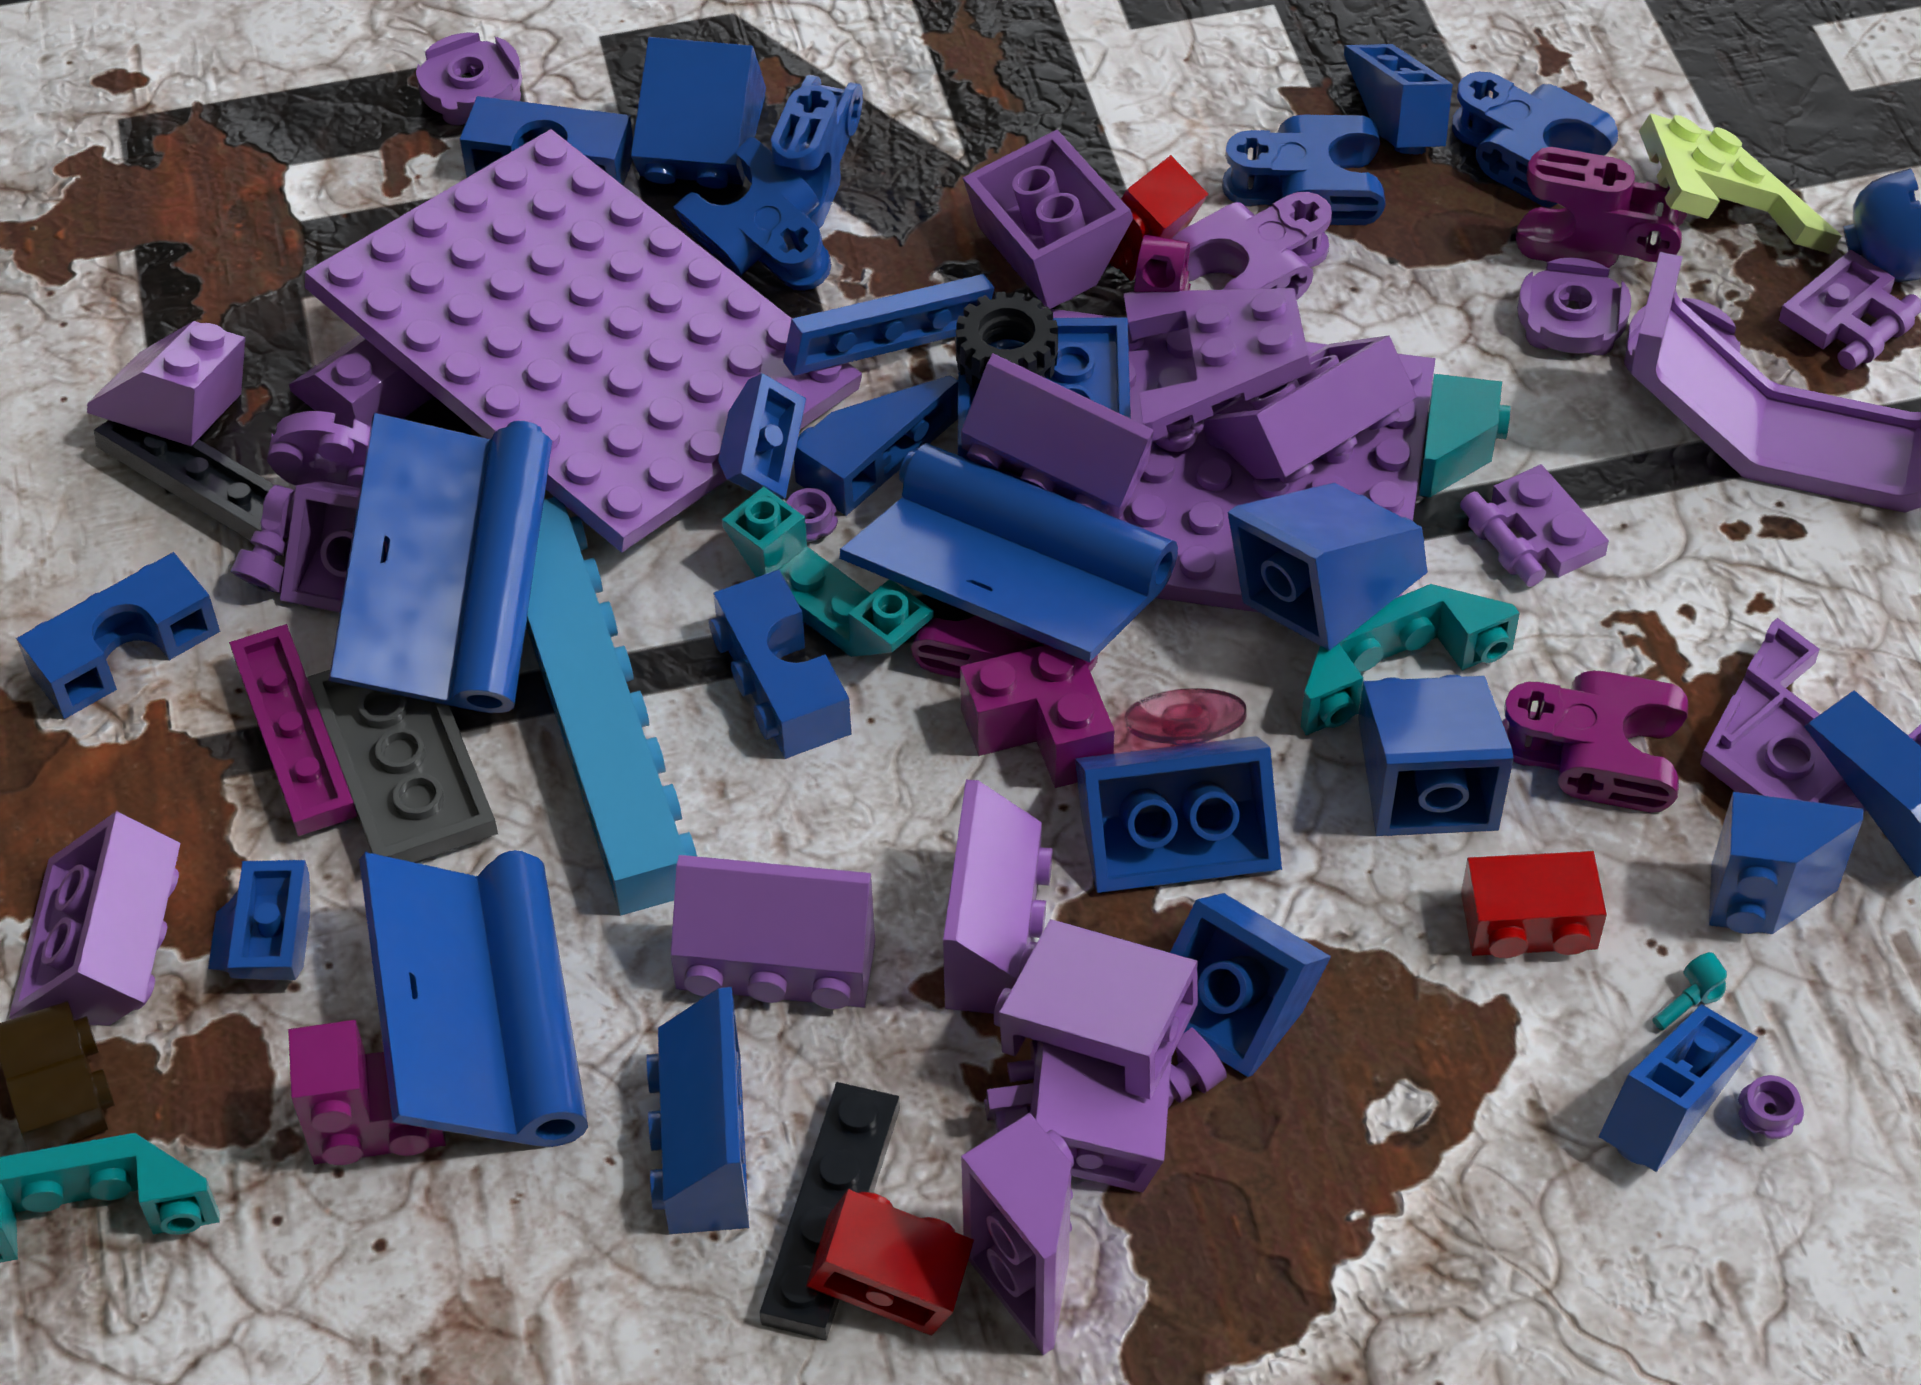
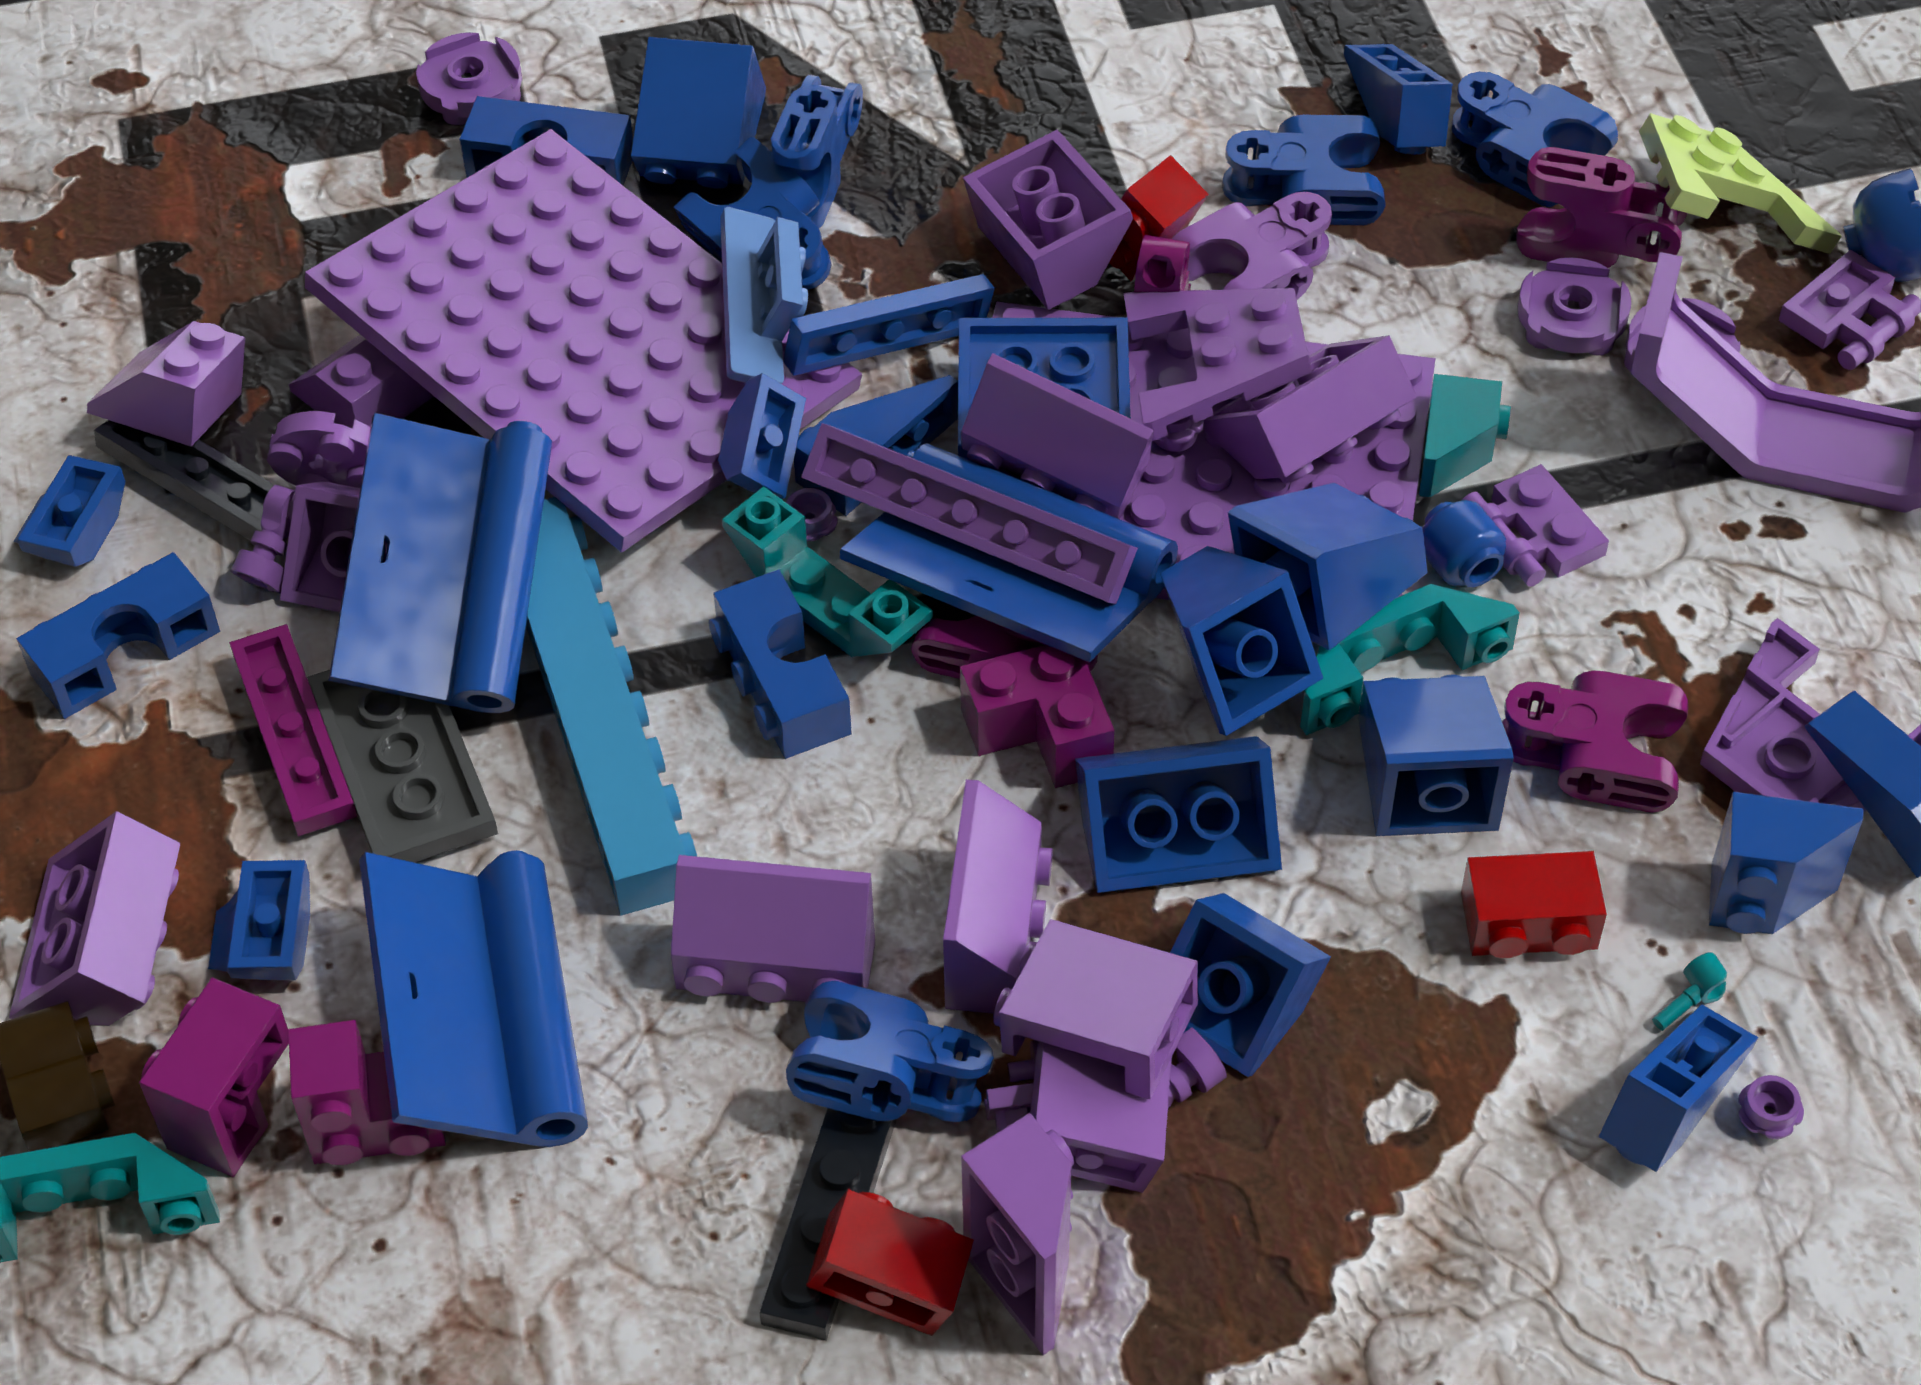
(74, 512): none -> blue slope
(210, 1075): none -> magenta brick
(699, 1119): blue slope -> none
(760, 291): none -> medium blue bracket
(882, 1057): none -> blue piece
(970, 513): none -> medium lavender plate
(1001, 320): black tyre -> none
(1185, 716): clear pink dish -> none
(1241, 634): none -> blue slope
(1463, 543): none -> blue head

